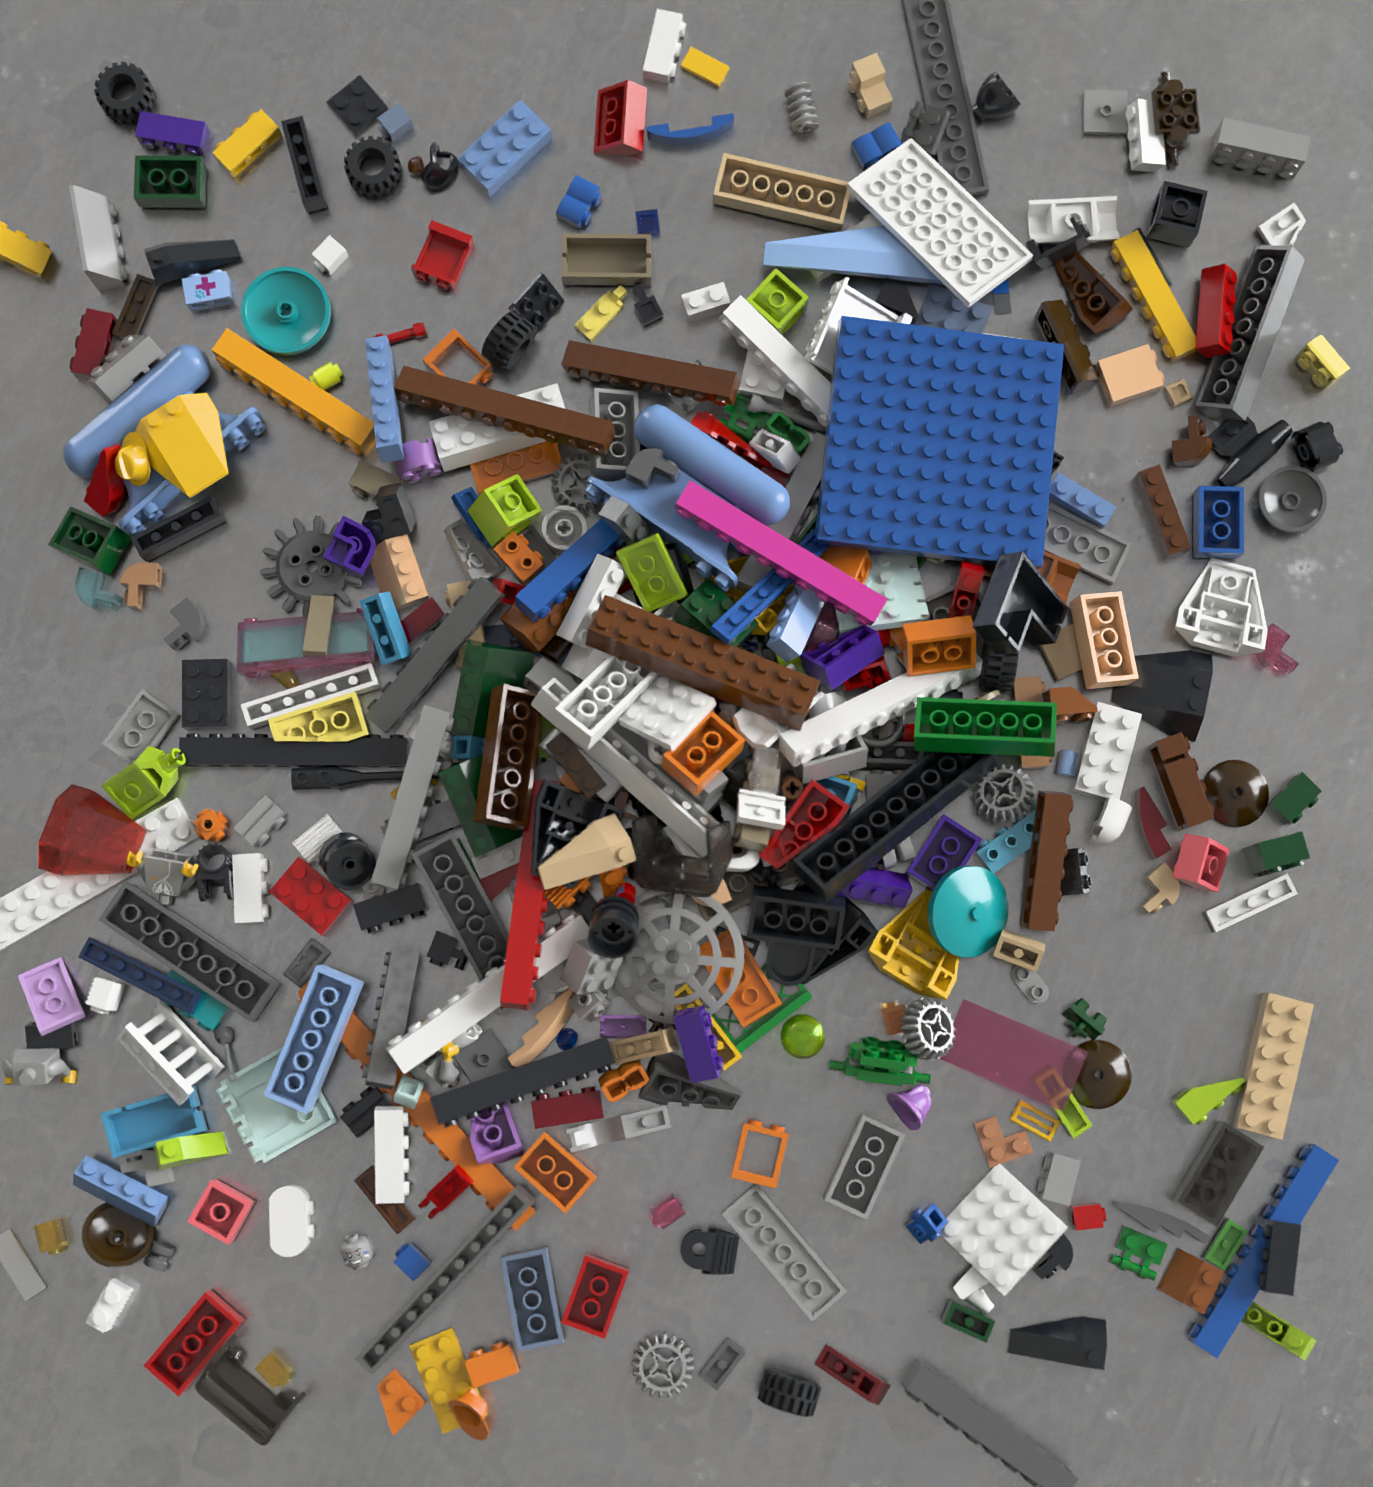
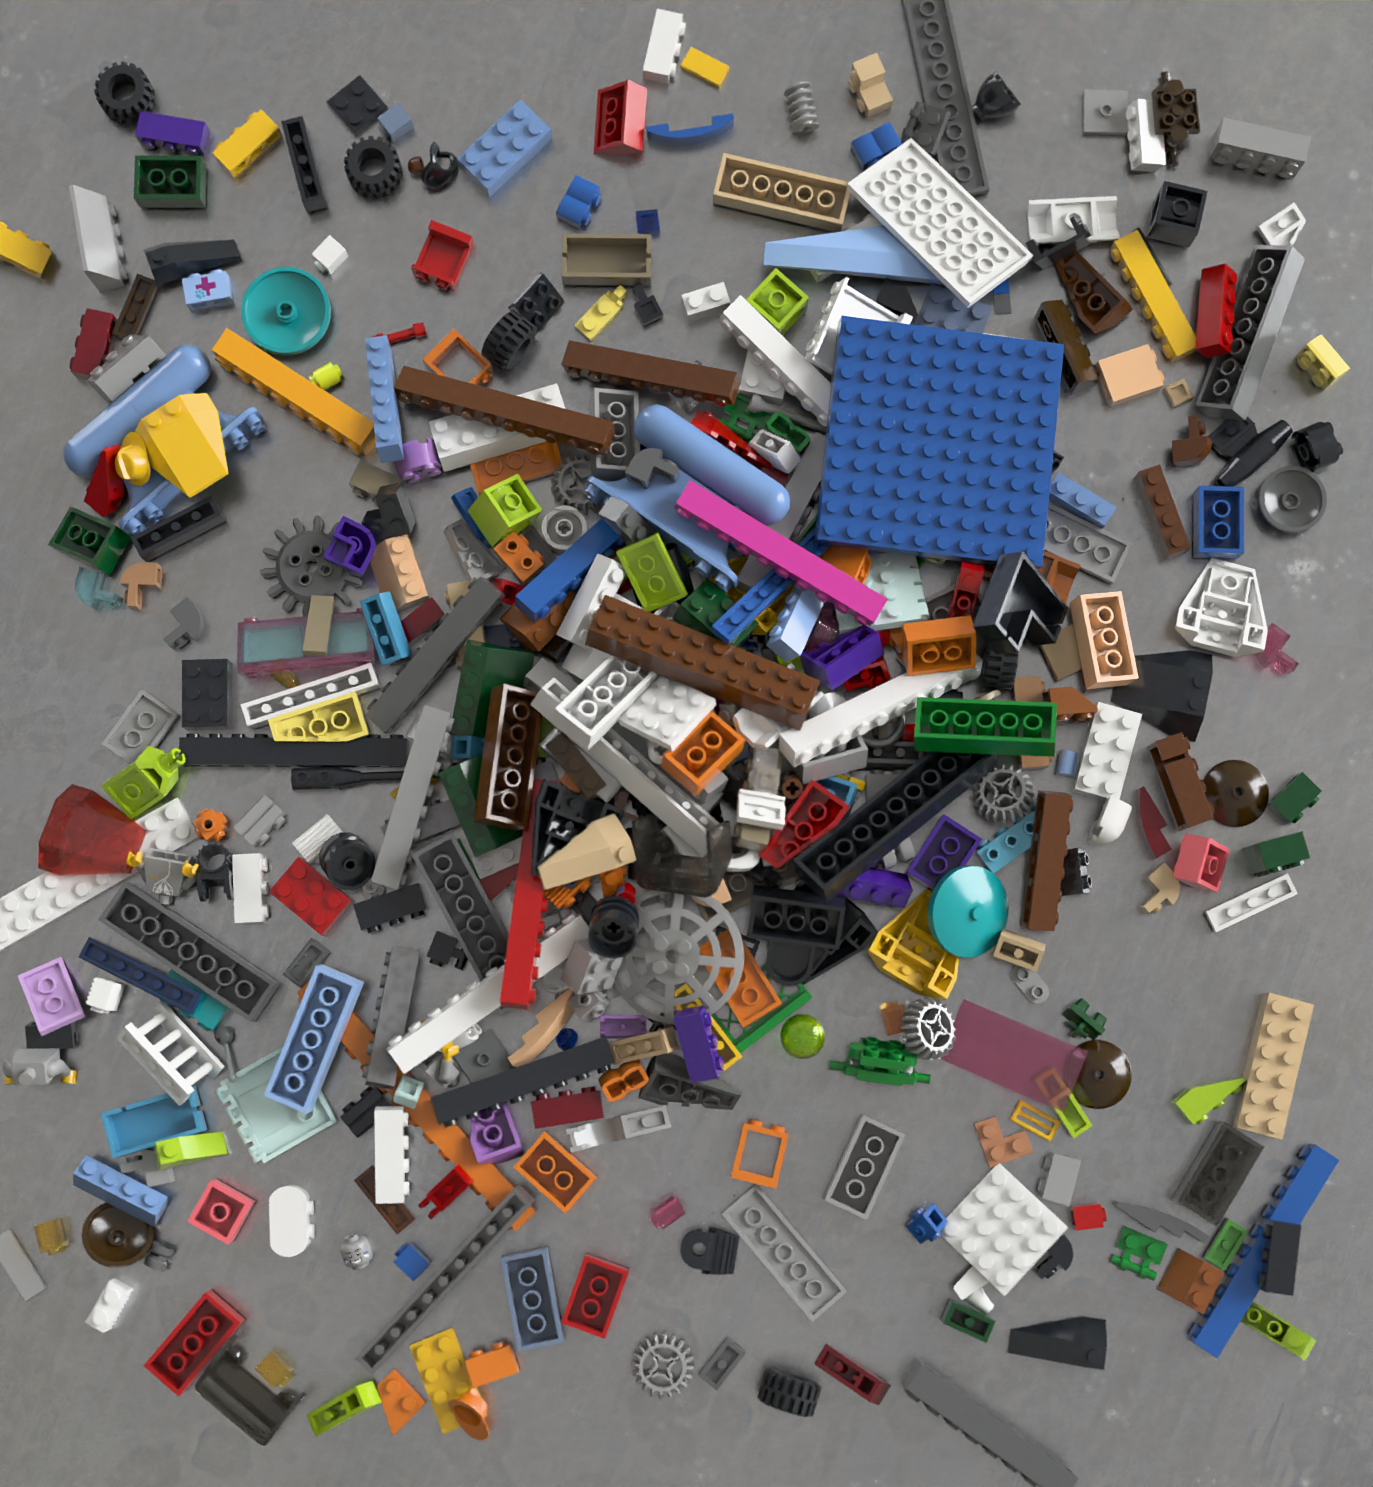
(344, 1408): none -> lime slope
(911, 1106): medium lavender piece -> none

